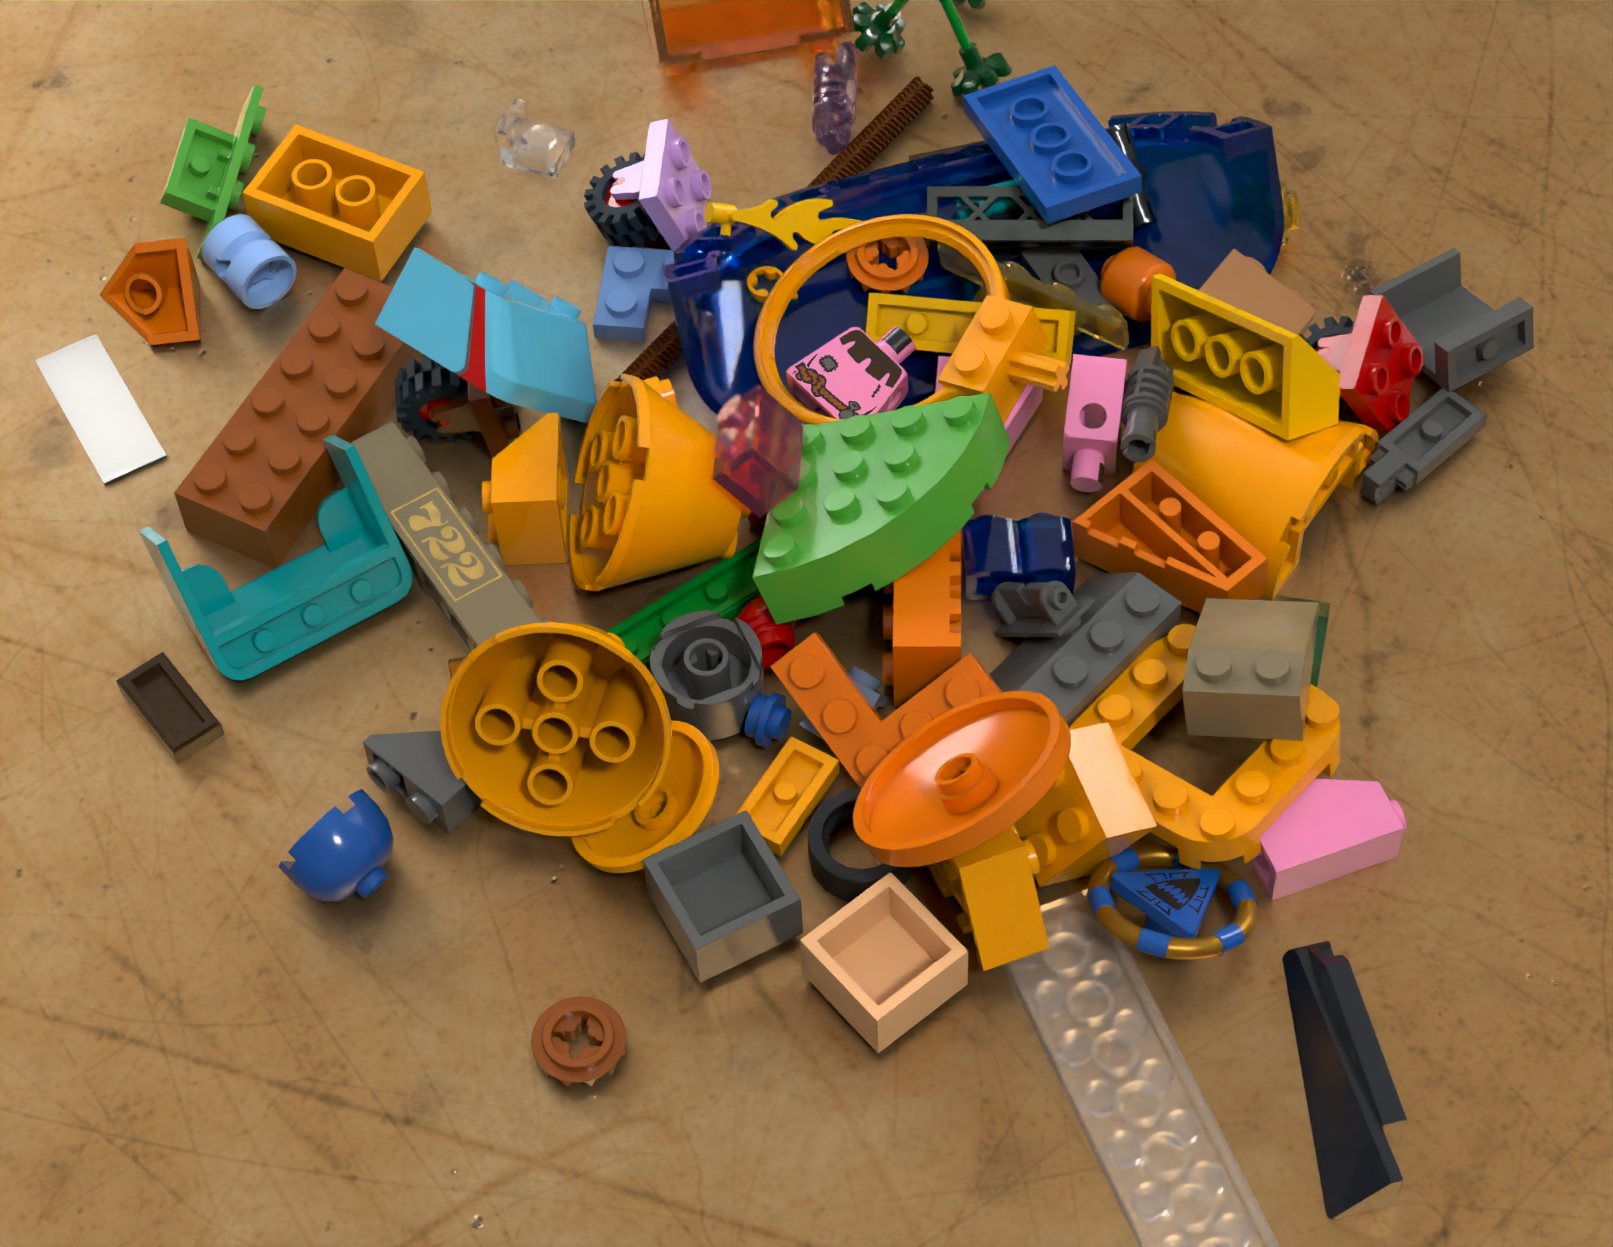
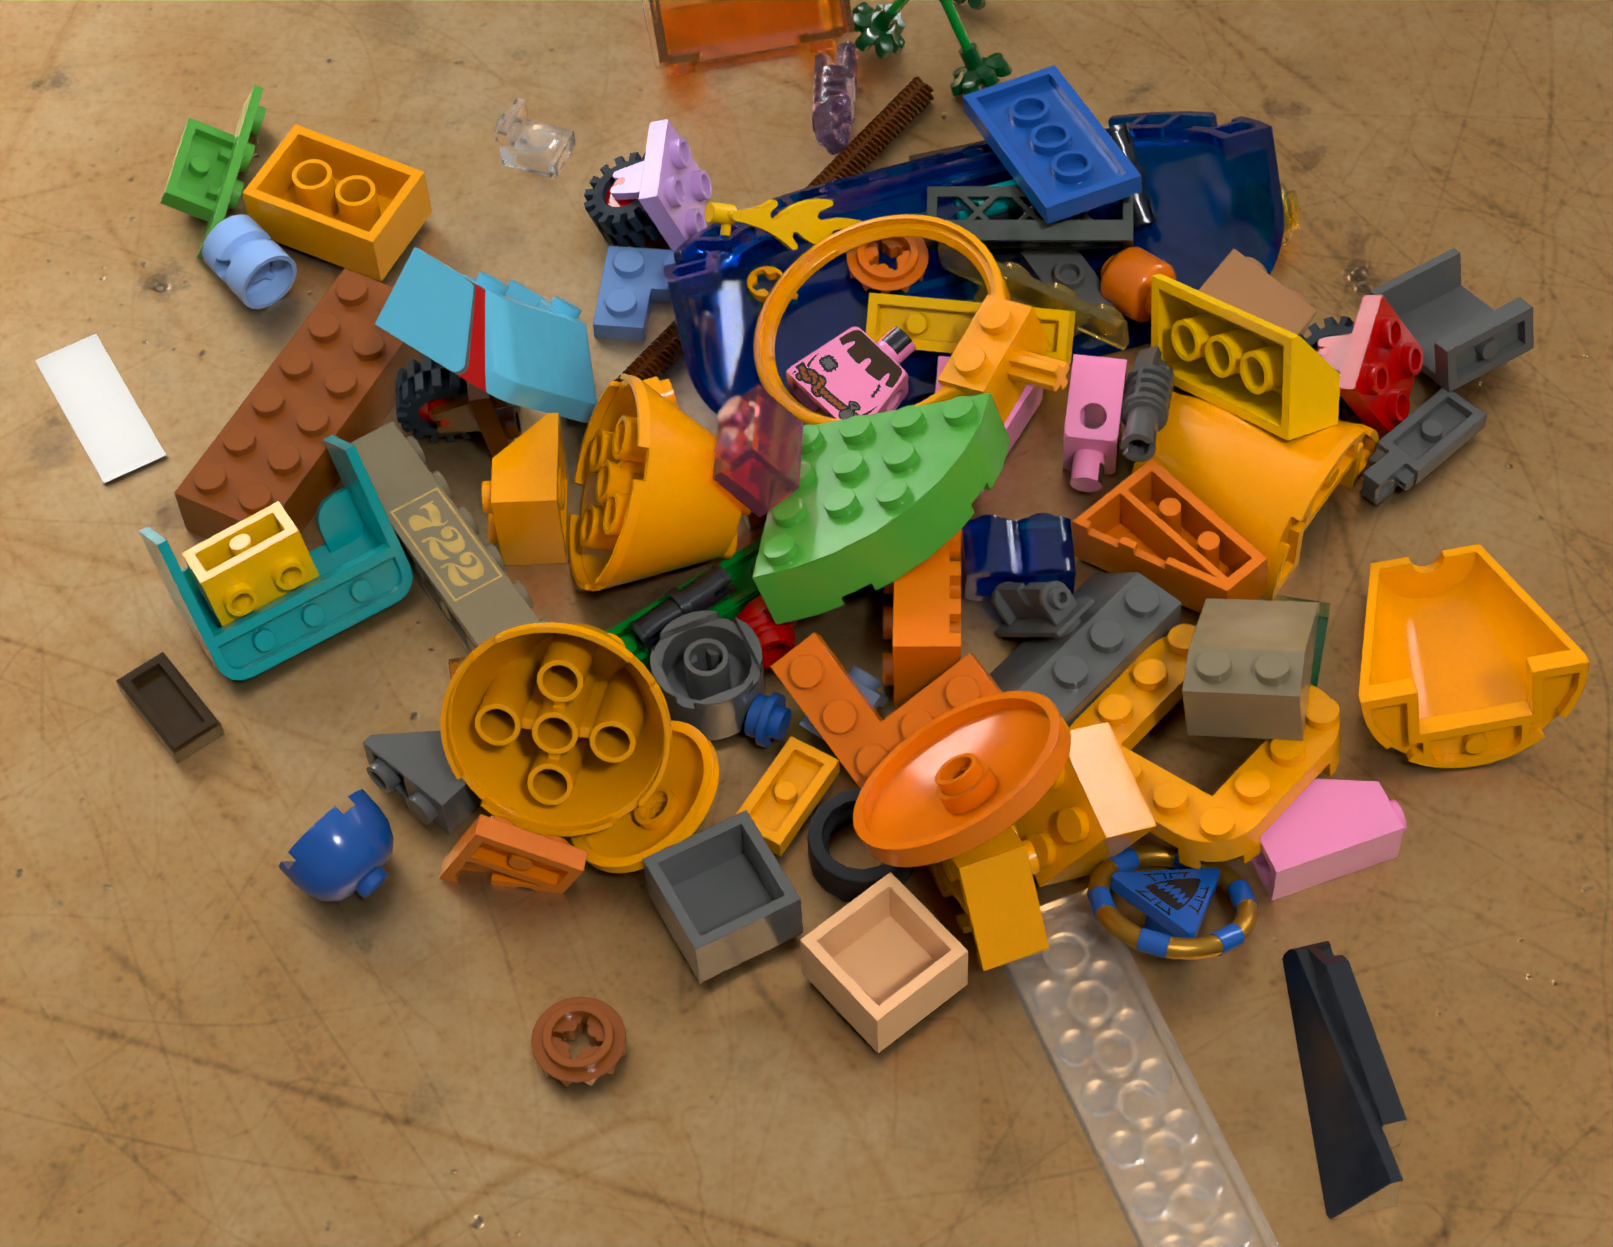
(158, 291): orange slope -> none
(250, 564): none -> yellow brick
(514, 856): none -> orange wing
(696, 596): none -> black pin
(1462, 661): none -> light orange cone

